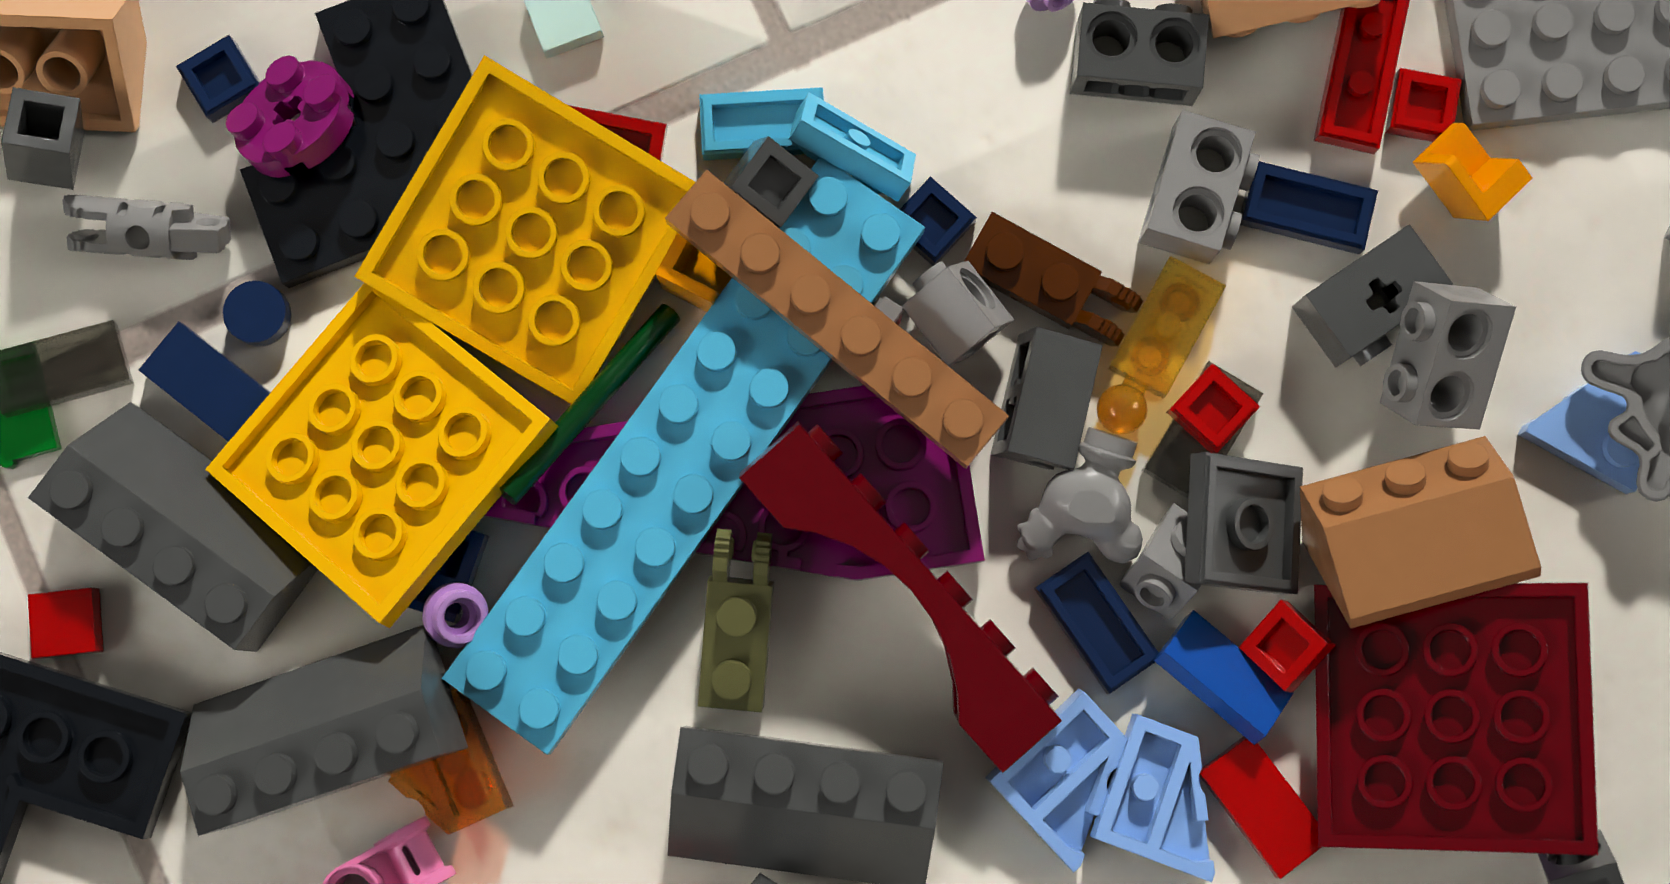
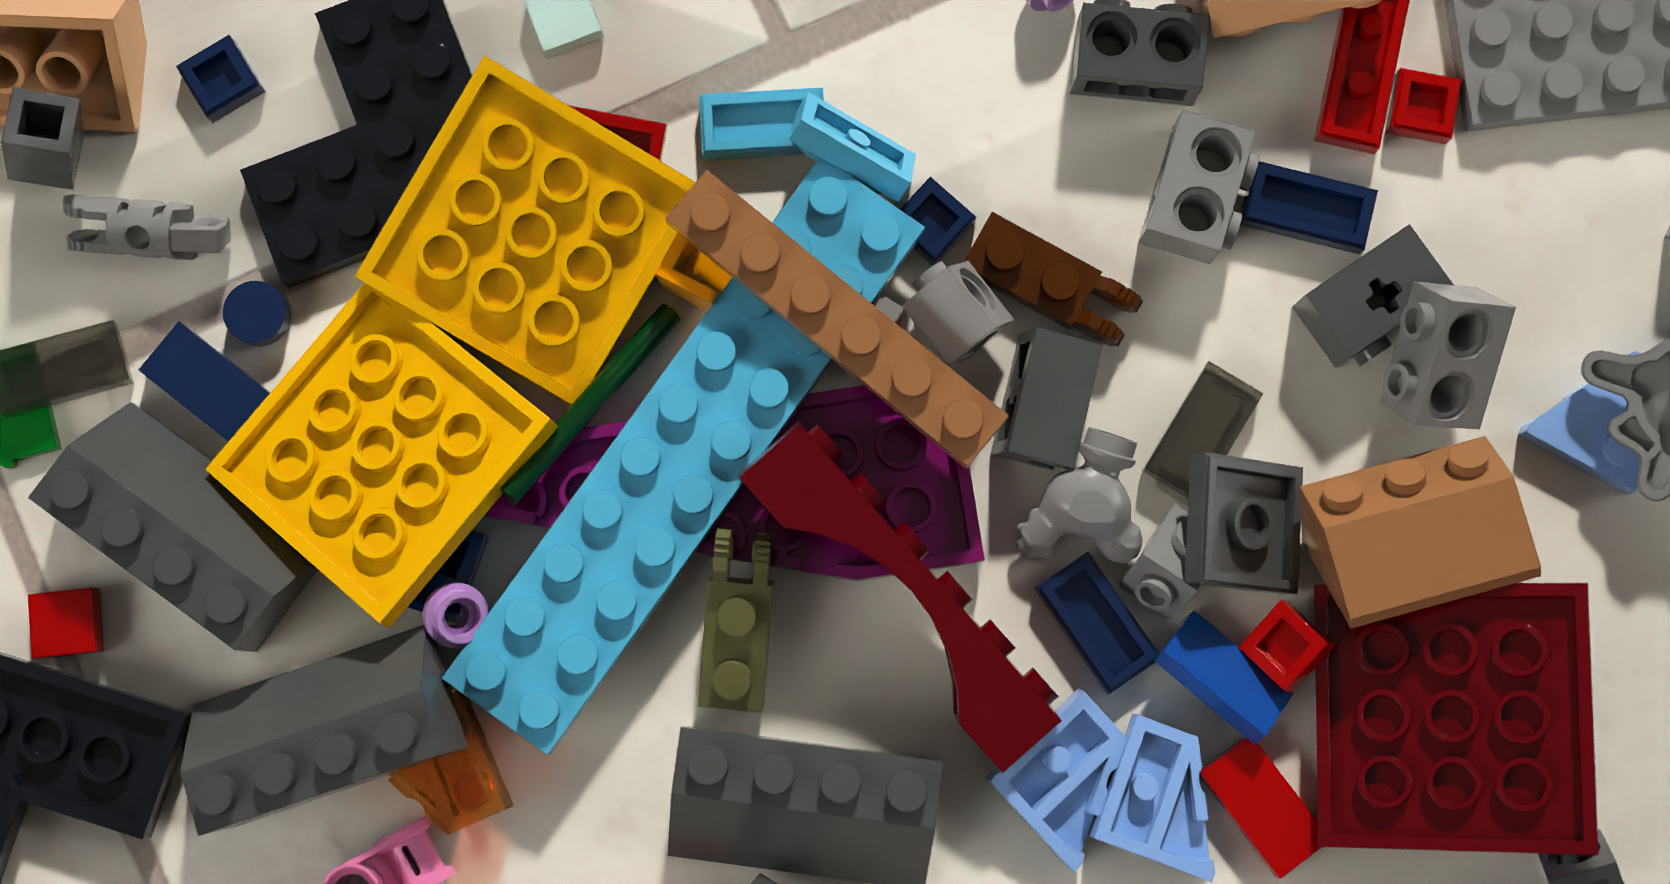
(264, 122): magenta plate -> none
(771, 180): dark grey brick -> none
(1157, 343): clear yellow plate -> none
(1213, 409): red tile -> none
(1466, 177): light orange panel -> none

